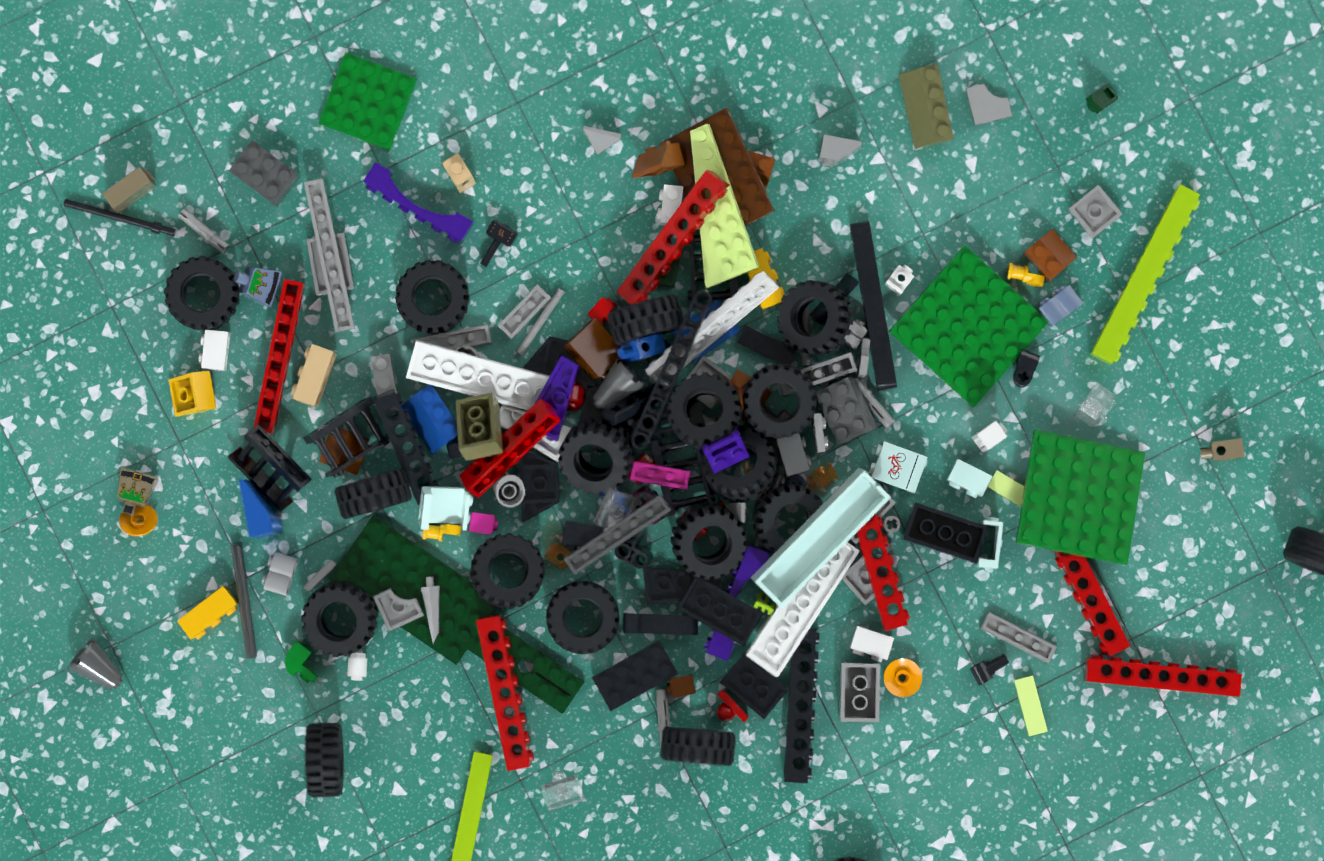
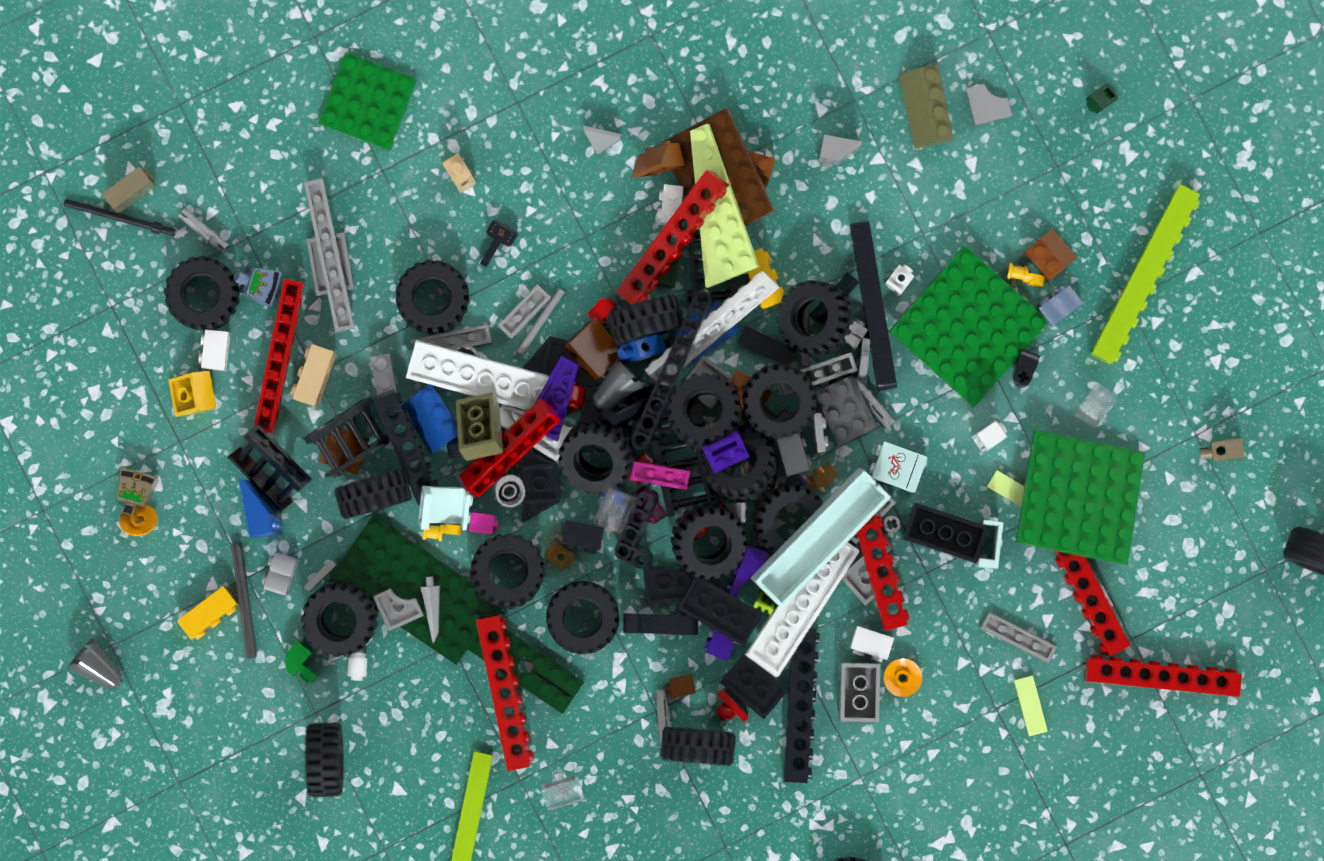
(264, 173): dark grey brick -> none
(455, 225): dark purple arch -> none
(617, 534): dark grey tile -> none
(634, 675): black brick -> none
(968, 478): light aqua brick -> none
(985, 670): black pin -> none
(1095, 211): light grey plate -> none

